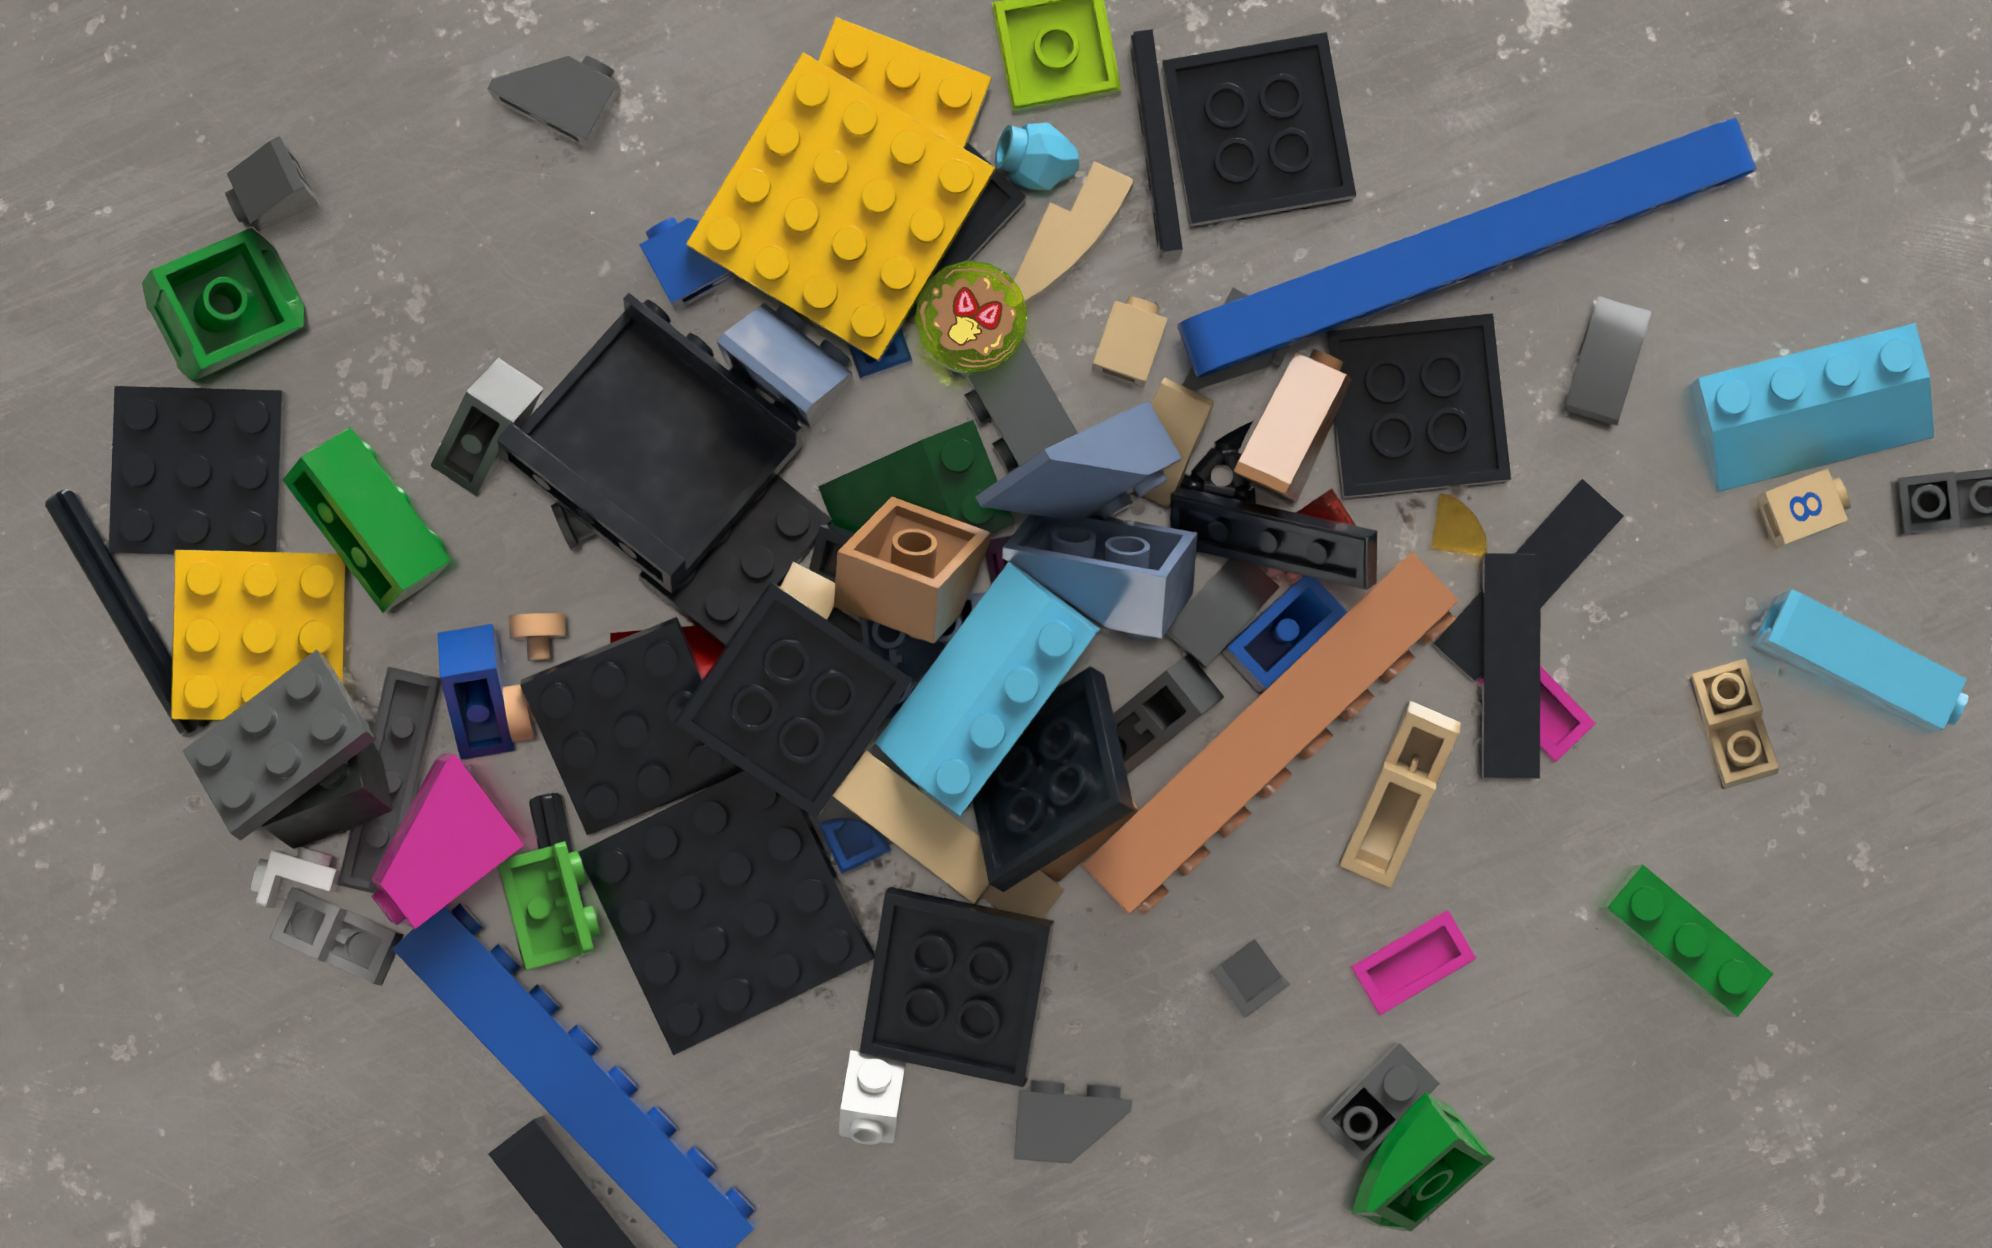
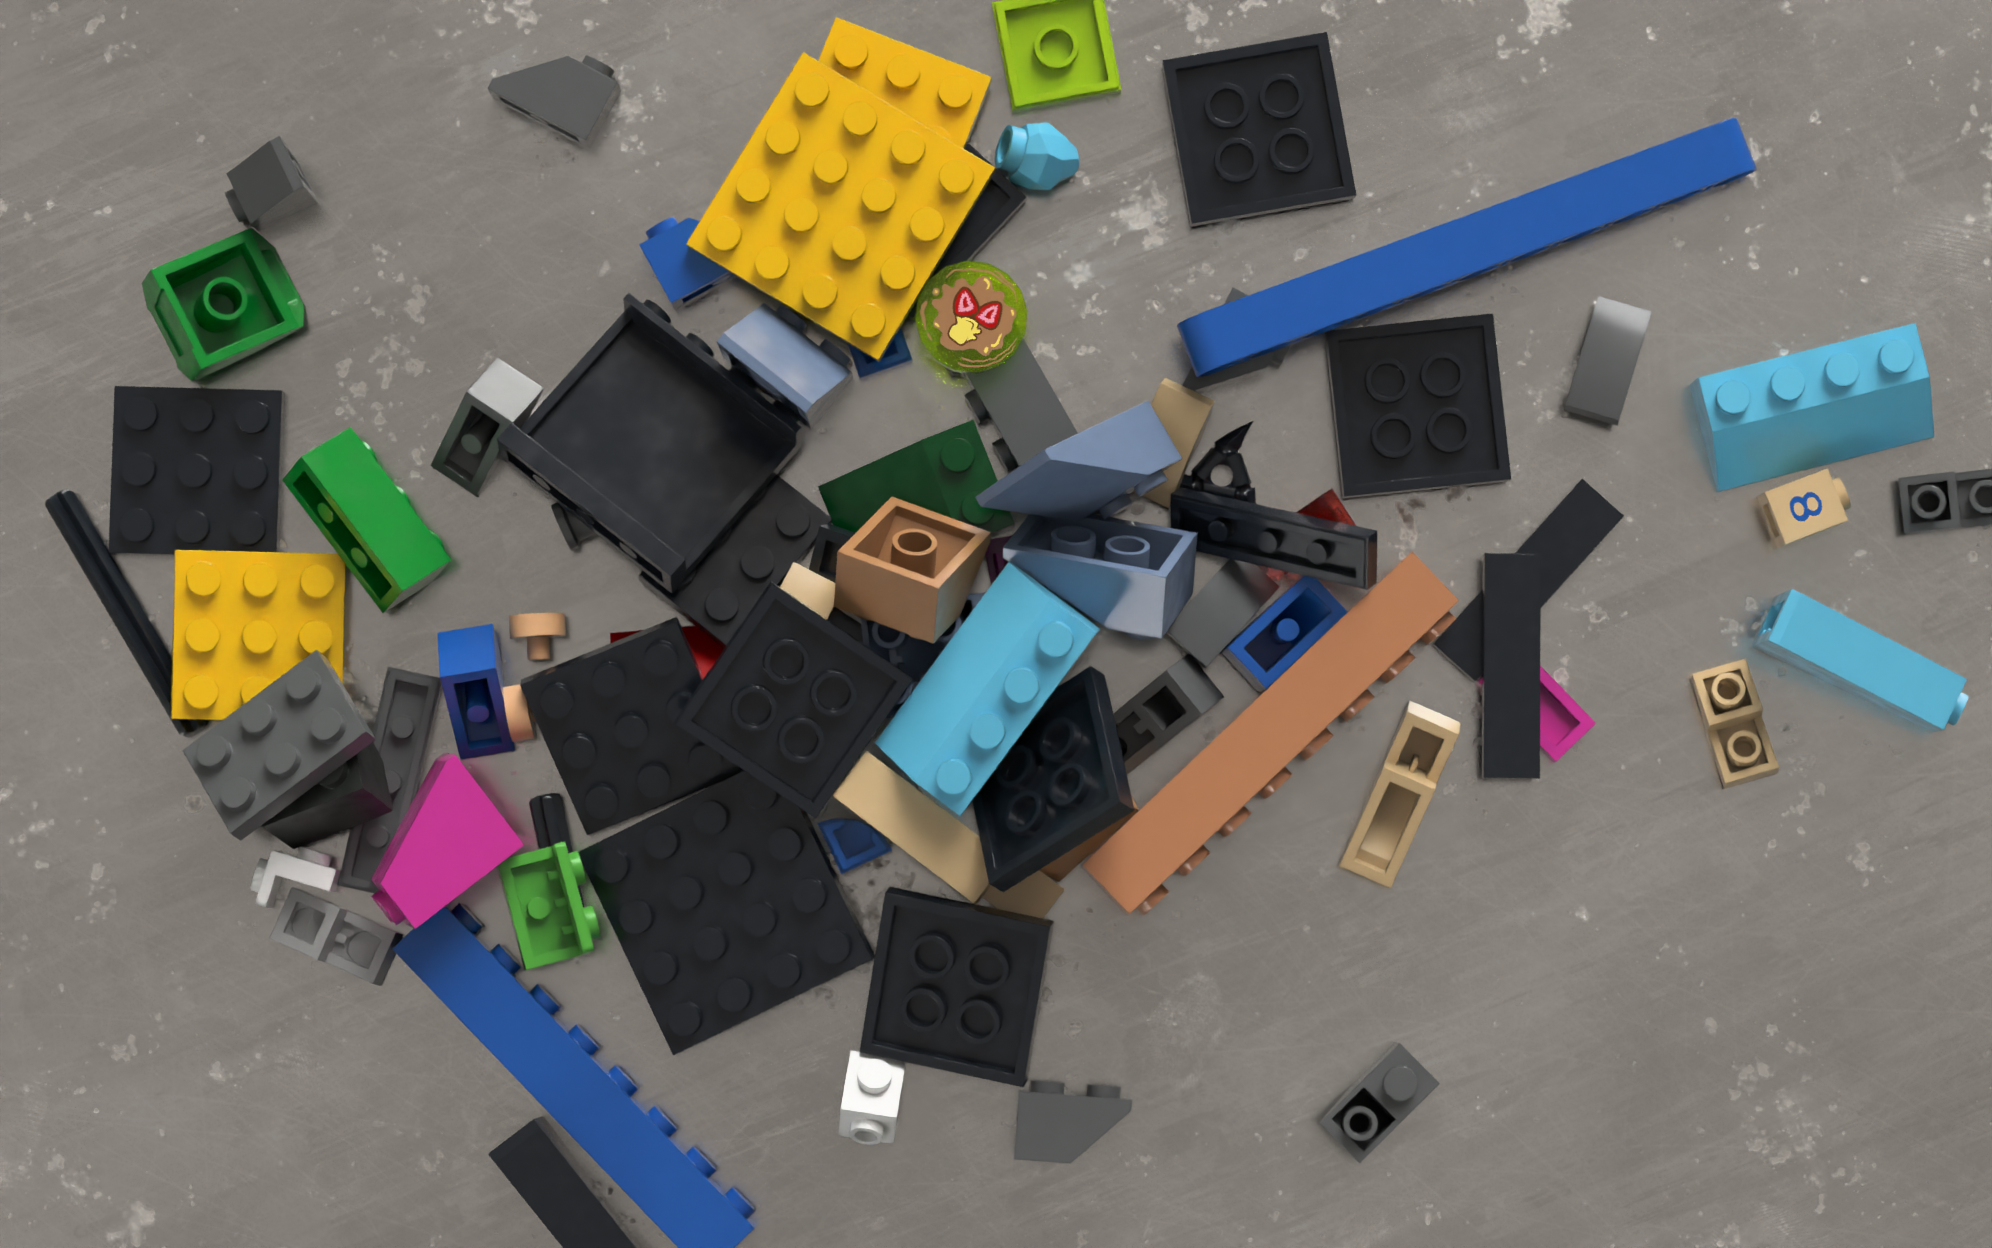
(1070, 236): tan slope -> none
(1130, 341): tan brick -> none
(1155, 144): black tile -> none
(1249, 979): dark grey panel -> none
(1295, 424): slope -> none
(1413, 962): dark pink tile -> none
(1419, 1166): green slope -> none
(1457, 528): clear yellow tile -> none
(1686, 941): green brick -> none

